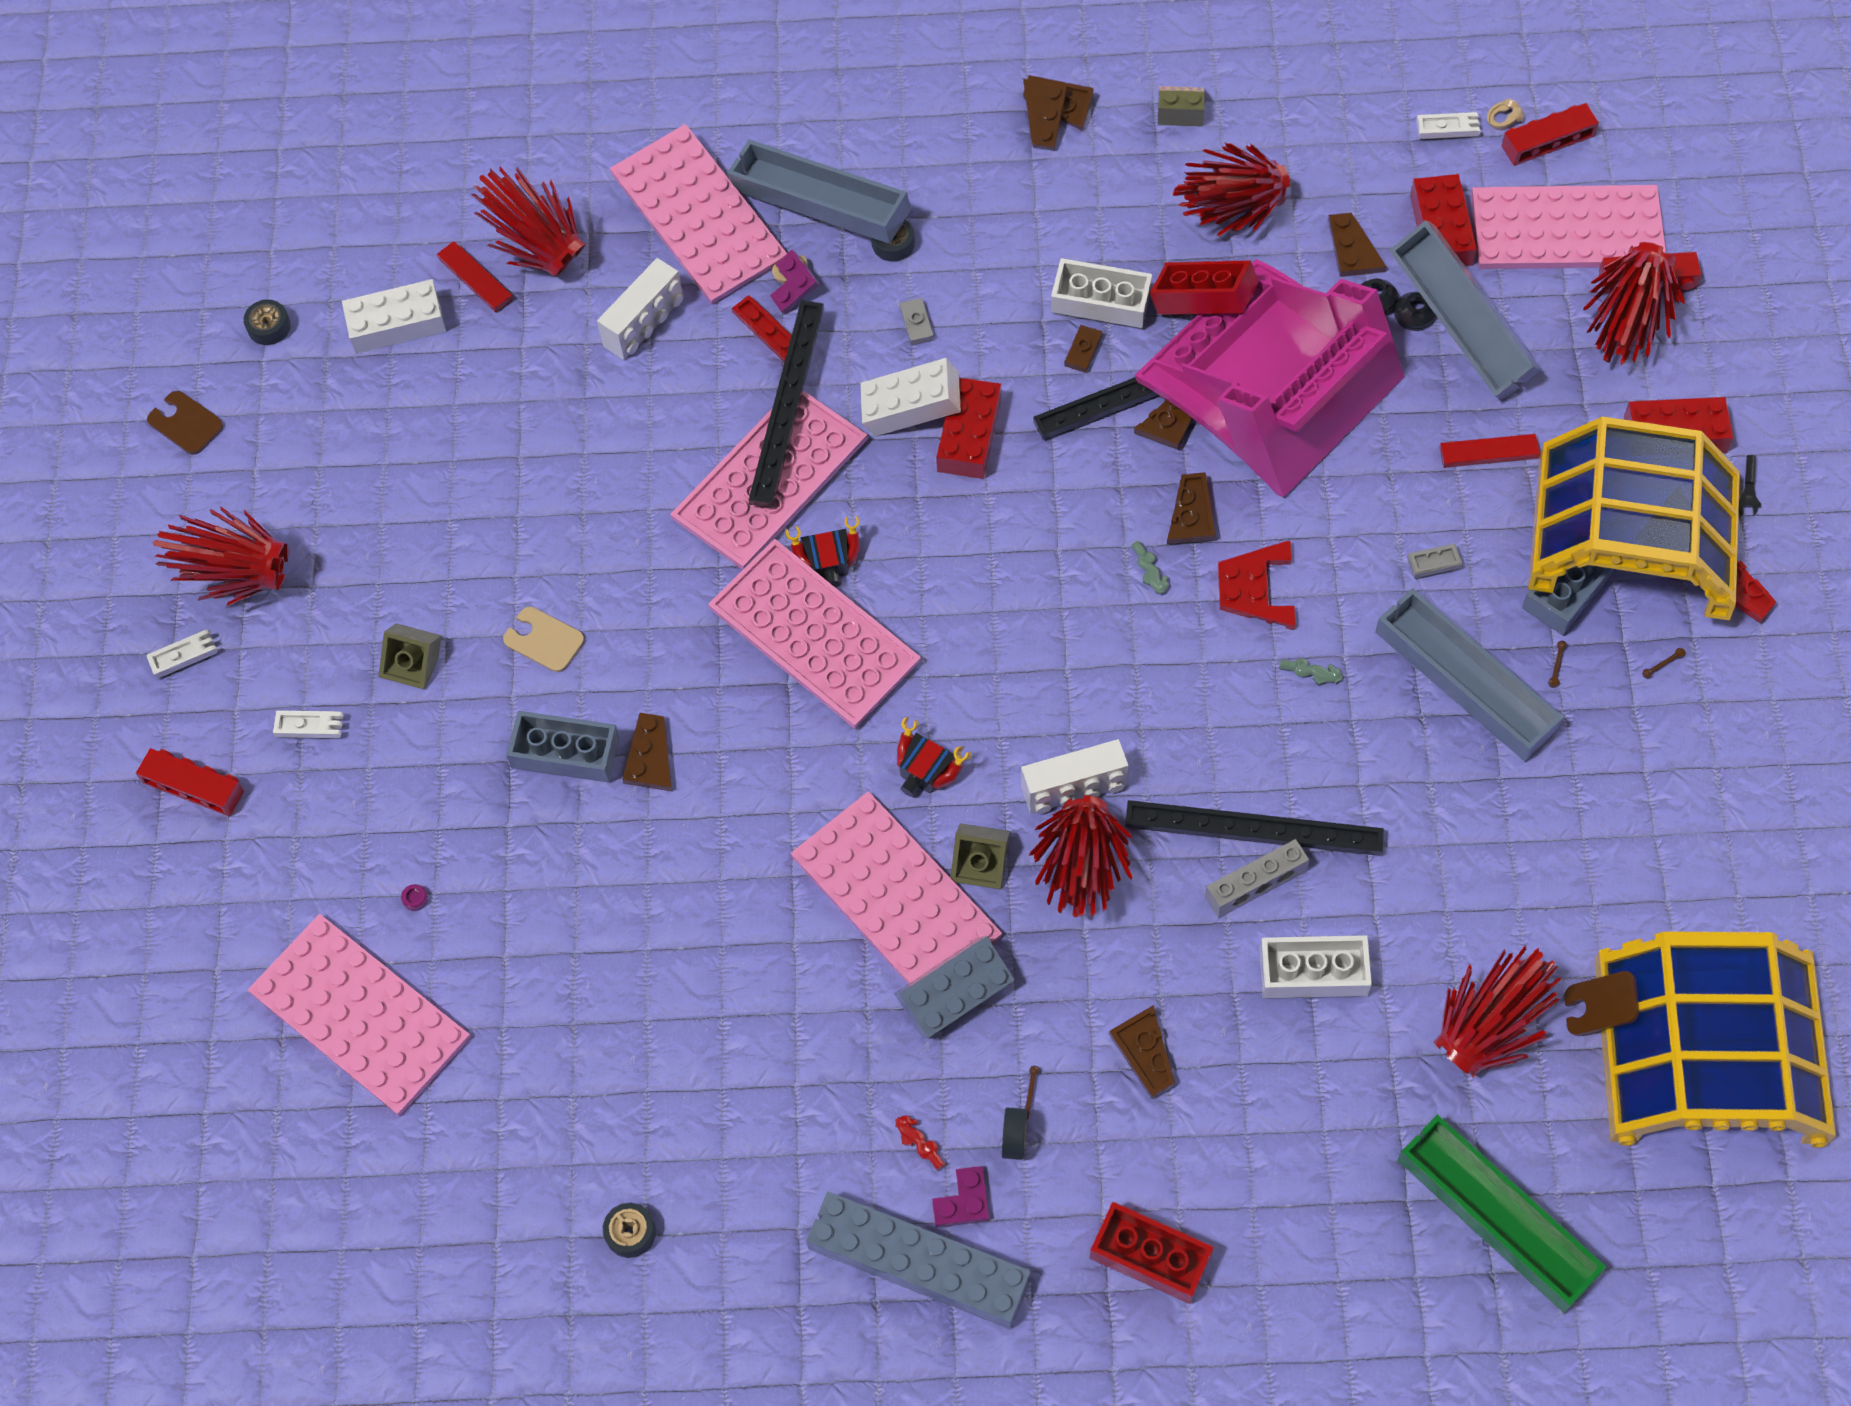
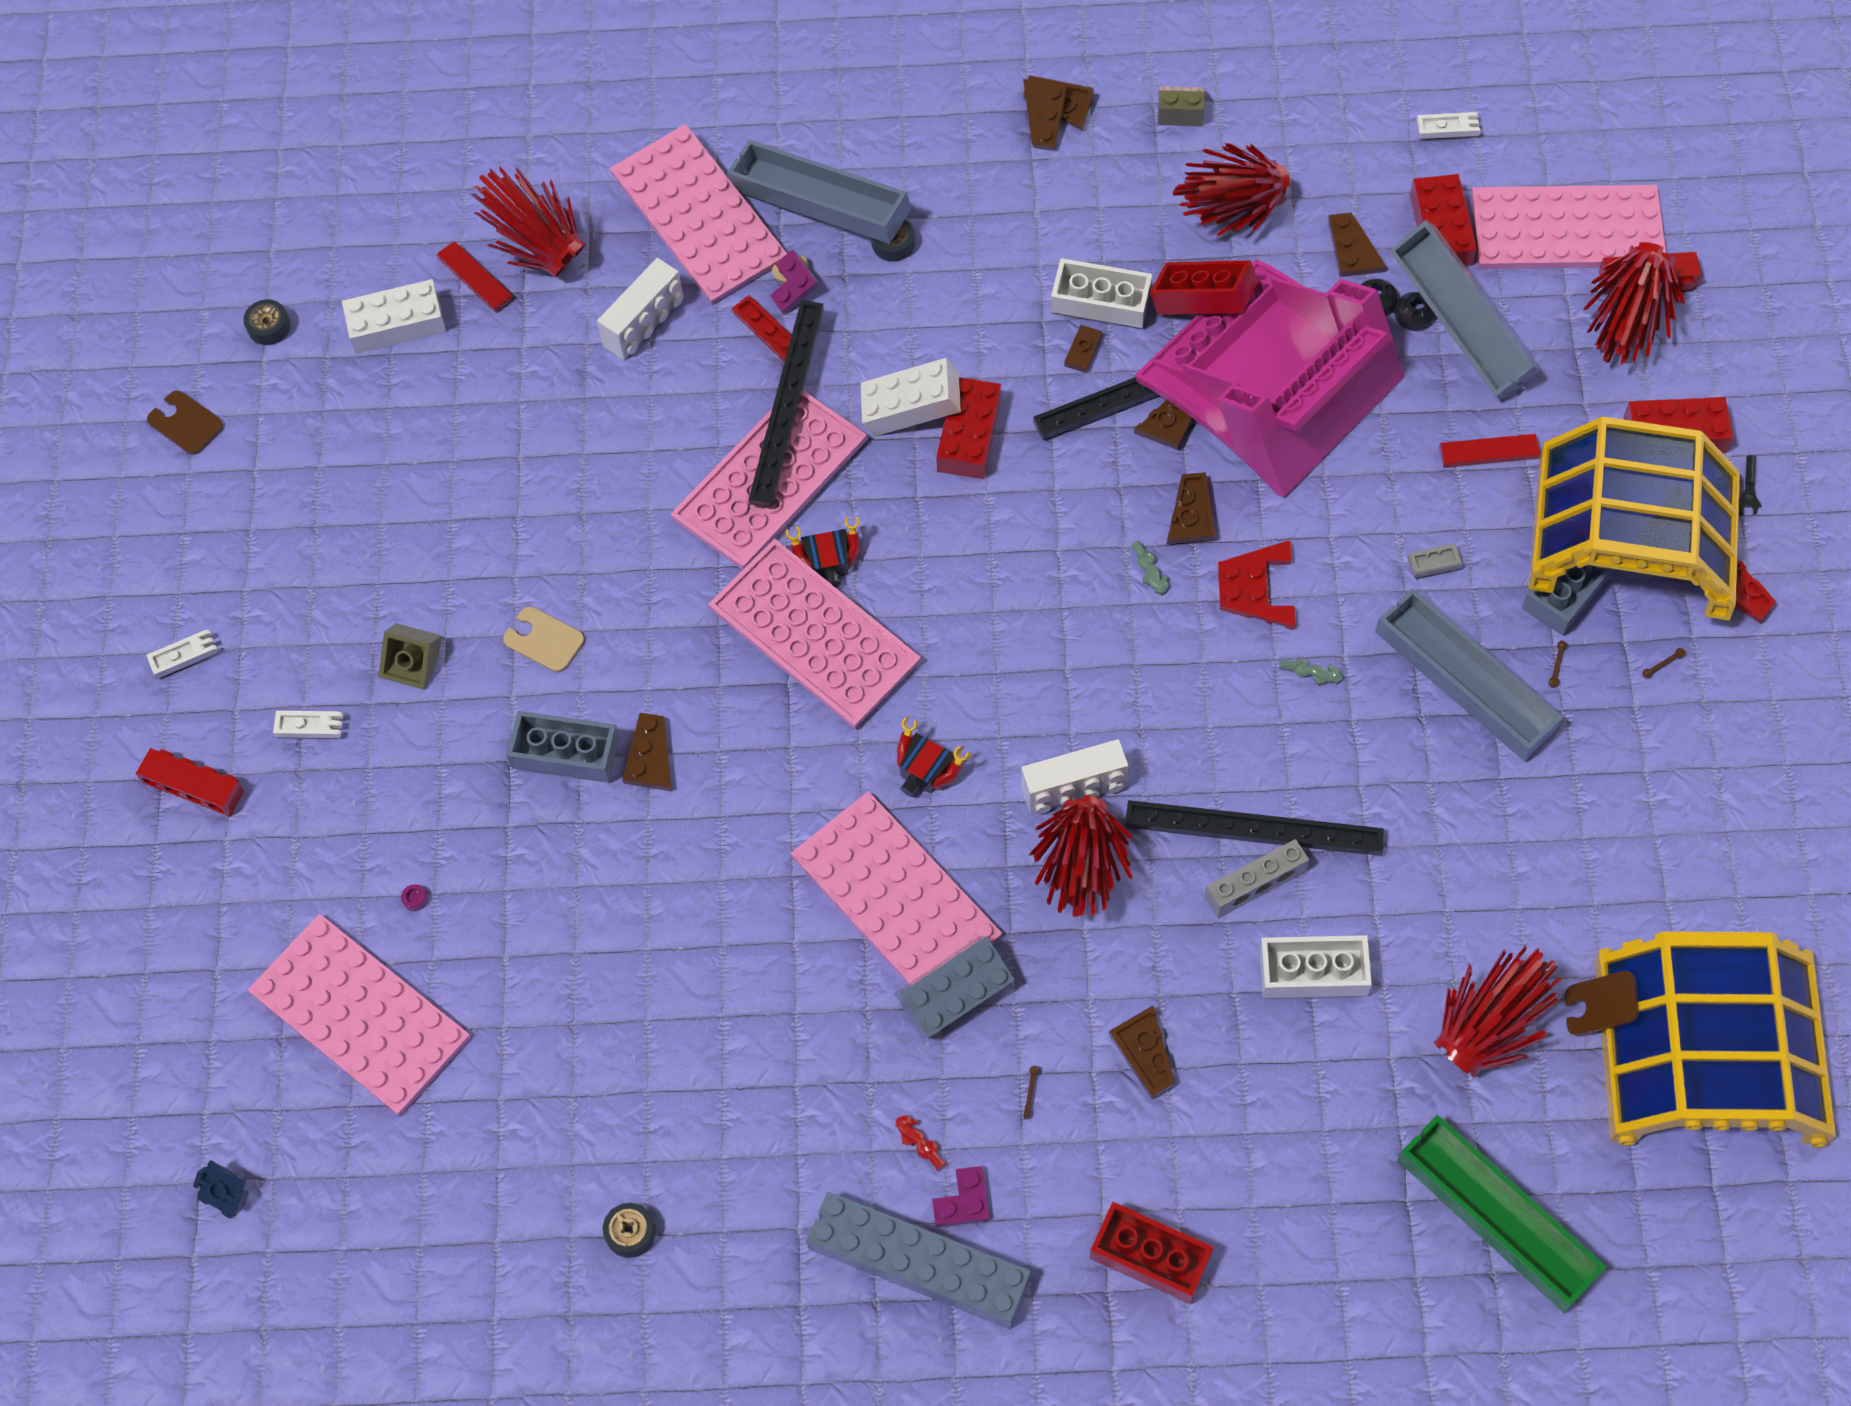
(221, 1188): none -> dark blue piece
(240, 562): red plant -> none
(916, 321): light grey plate -> none
(979, 855): olive slope -> none
(1014, 1133): black wheel -> none
(1516, 115): tan piece -> none
(1549, 134): red brick -> none

